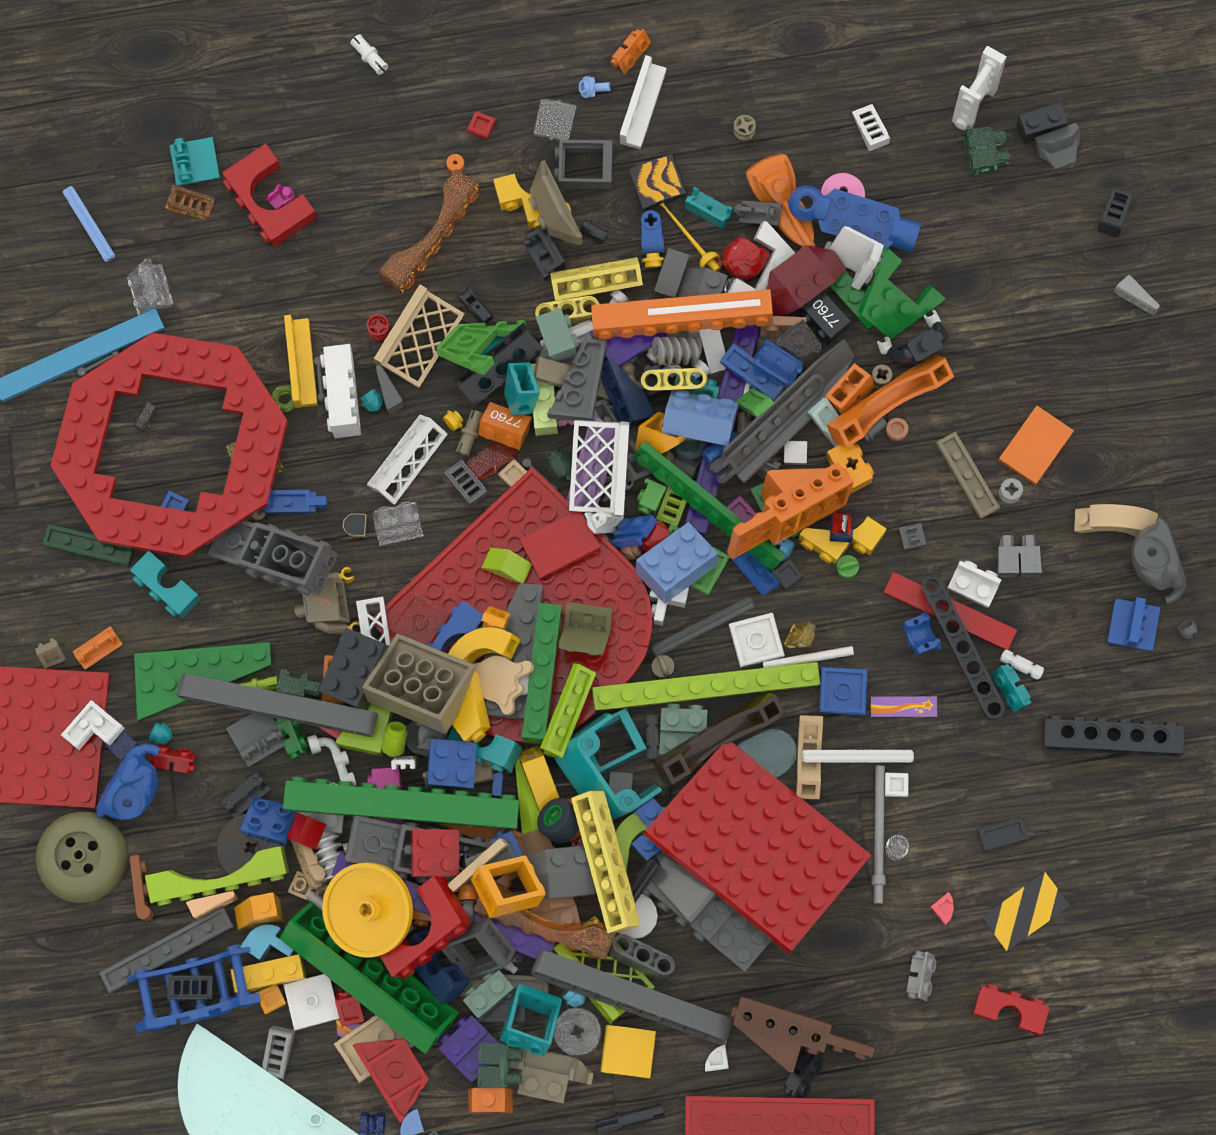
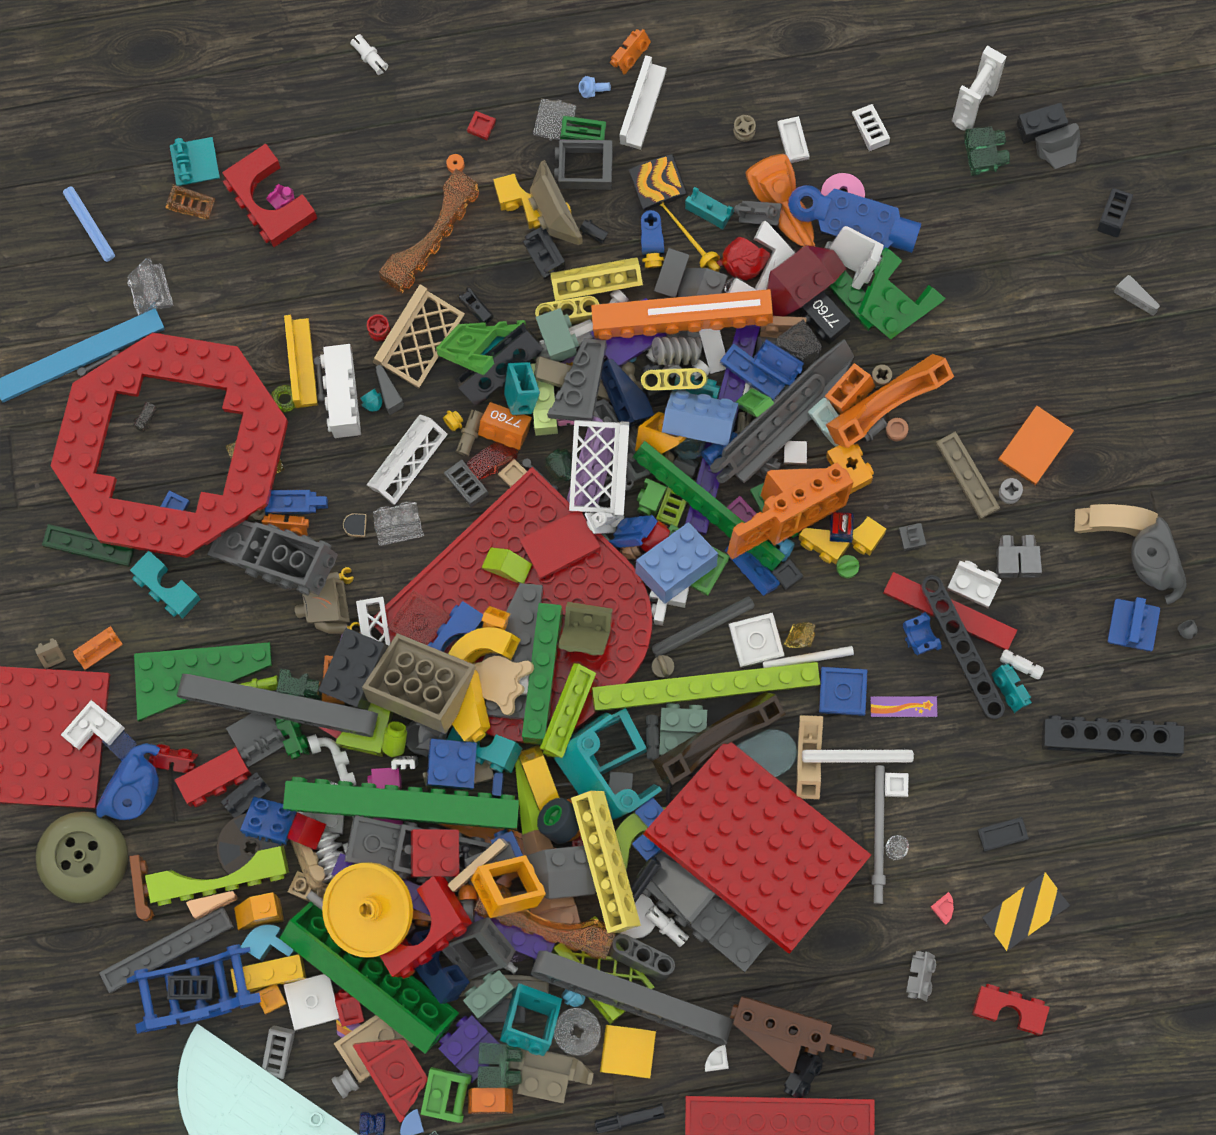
(160, 734): teal plate -> none
(213, 778): none -> red brick
(295, 523): none -> orange hinge
(345, 1083): none -> light grey wheel
(438, 1093): none -> bright green plate
(581, 121): none -> green tile
(667, 926): none -> white pin
(793, 139): none -> white tile
(919, 347): black torso -> none

